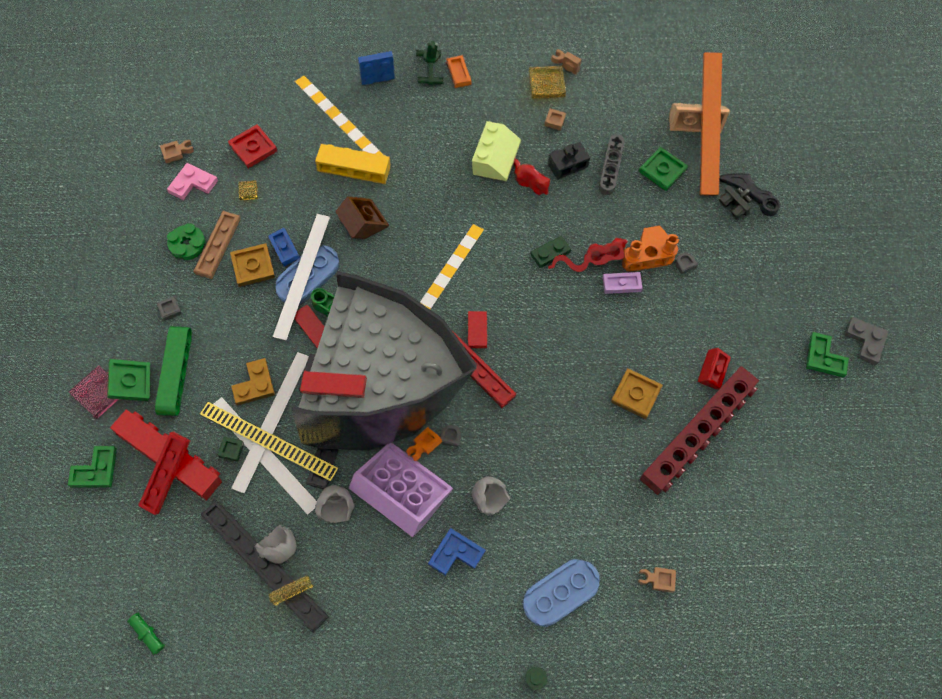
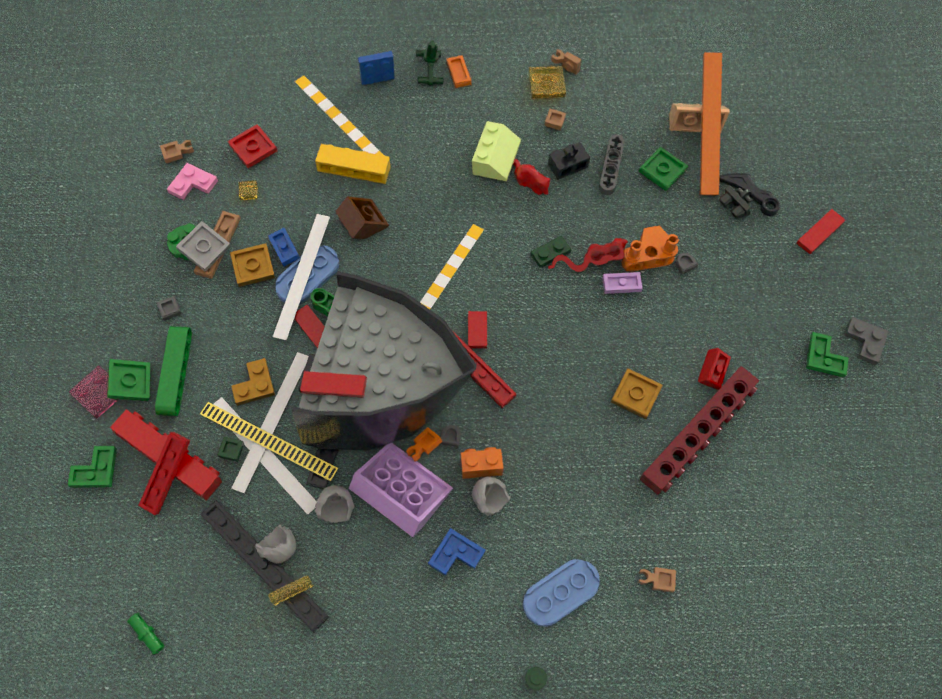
(203, 246): none -> light grey plate
(481, 463): none -> orange brick
(820, 231): none -> red tile

